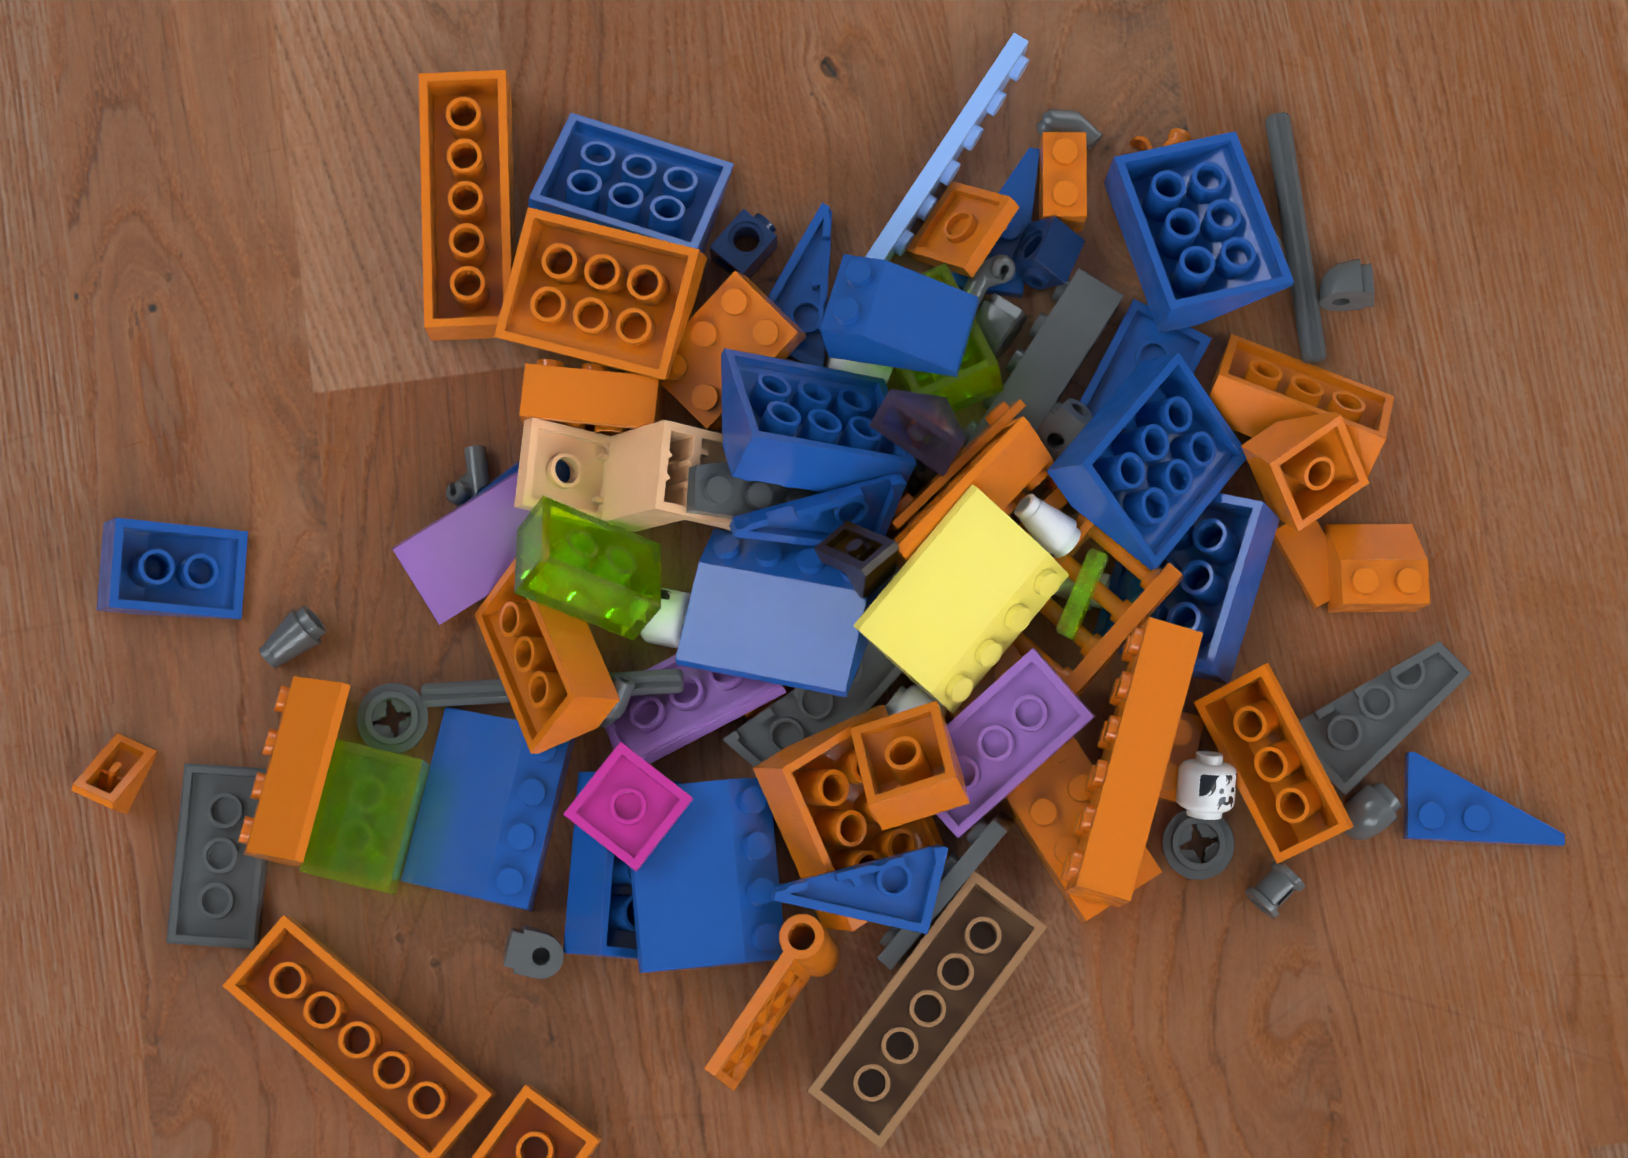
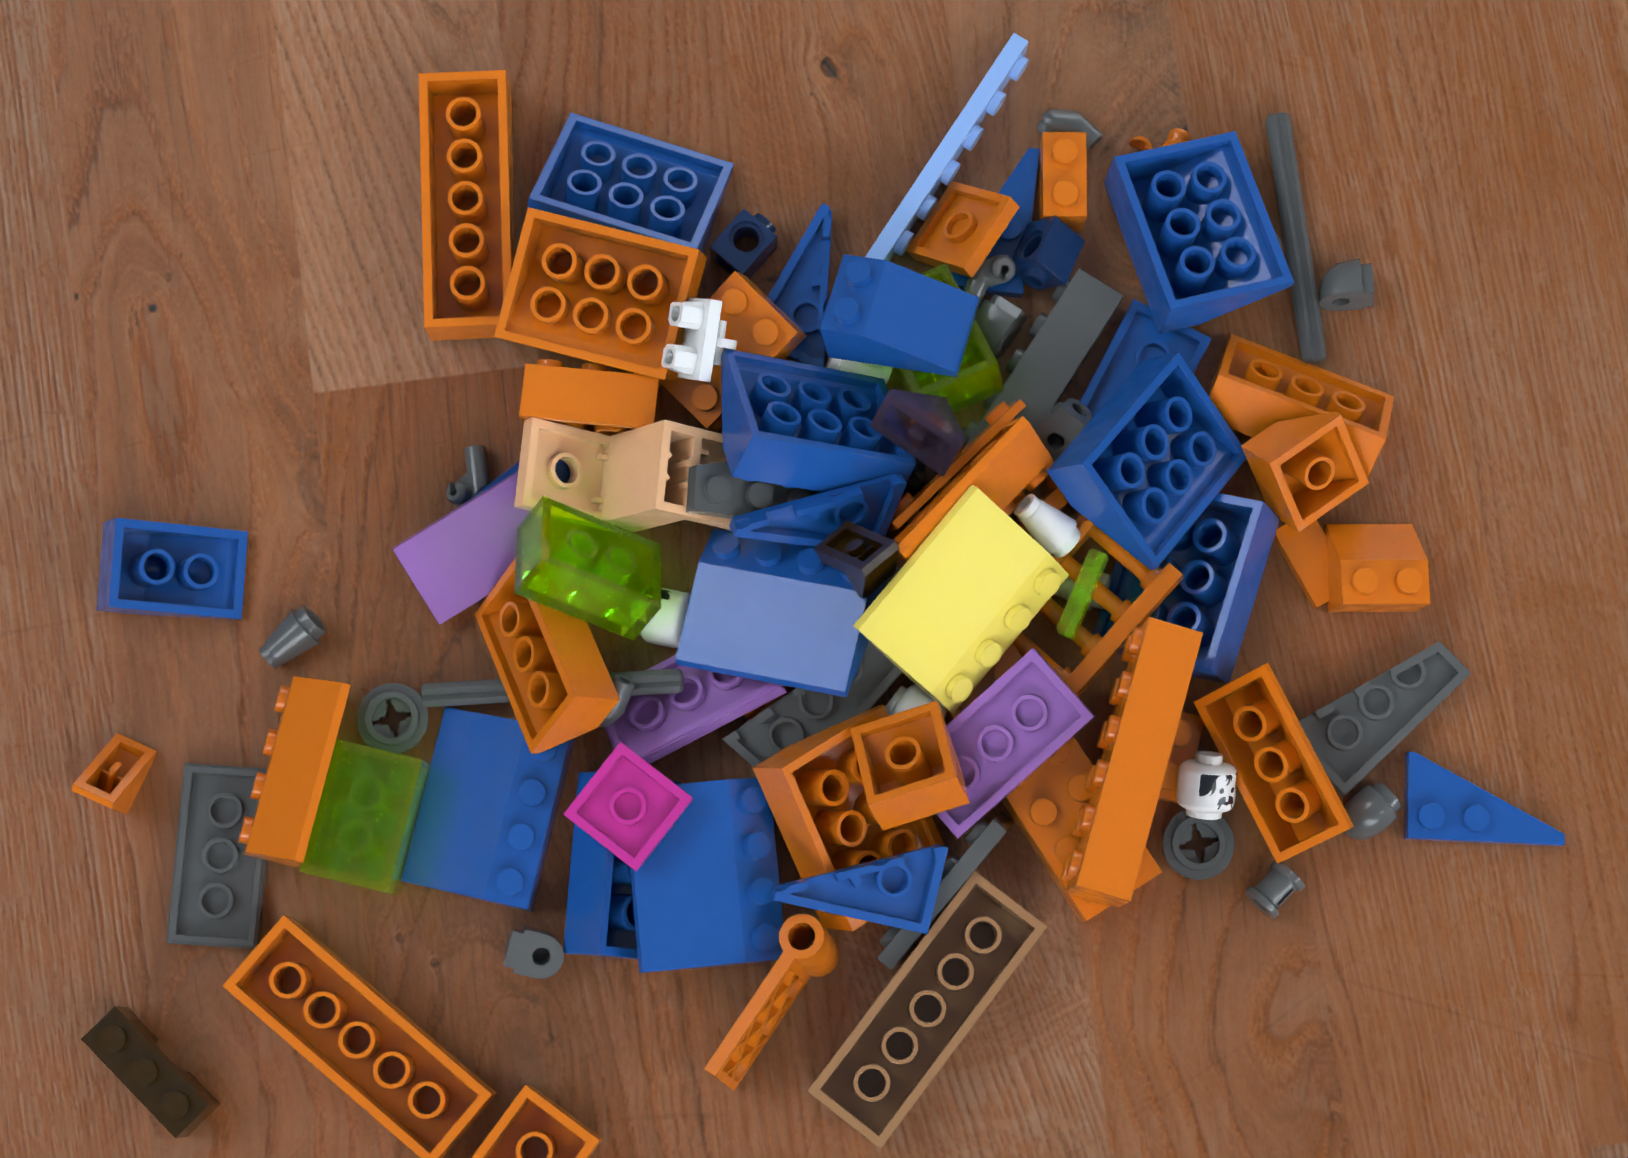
(148, 1073): none -> dark brown arch
(701, 340): none -> white hips

